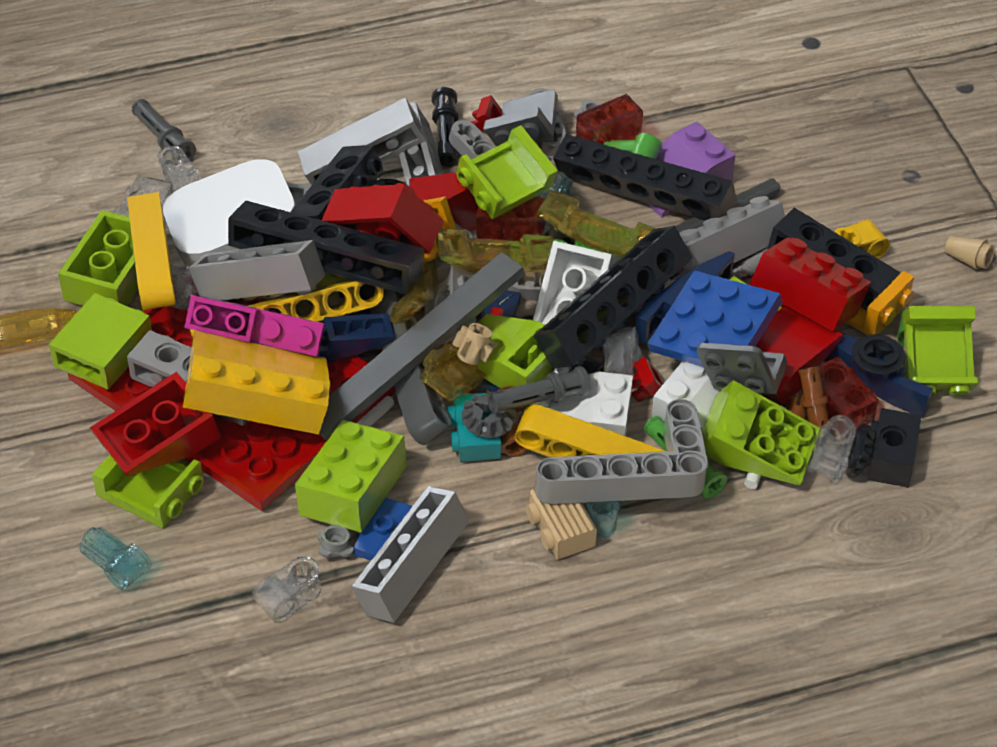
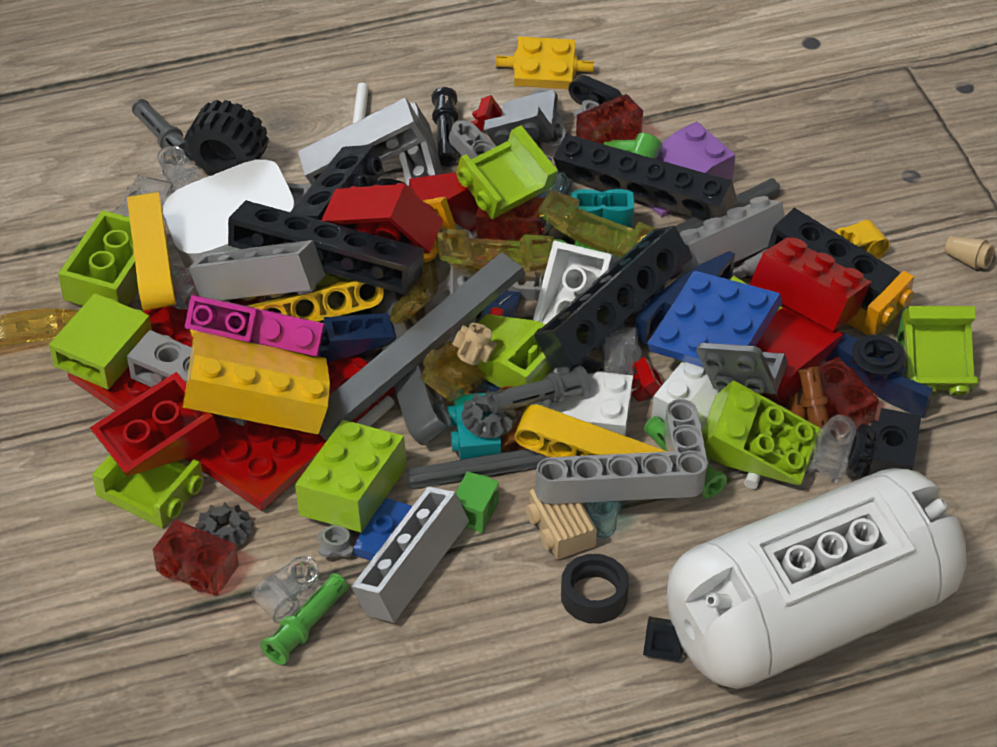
(120, 562): clear light blue piece -> none
(195, 558): none -> clear red brick
(225, 137): none -> black tyre
(239, 522): none -> dark grey gear
(296, 628): none -> bright green pin
(360, 102): none -> white bar
(479, 499): none -> bright green brick
(481, 465): none -> dark grey axle
(544, 62): none -> yellow plate
(587, 88): none -> black plate
(594, 610): none -> black tyre
(612, 204): none -> teal brick
(661, 639): none -> black tile
(815, 577): none -> white piece

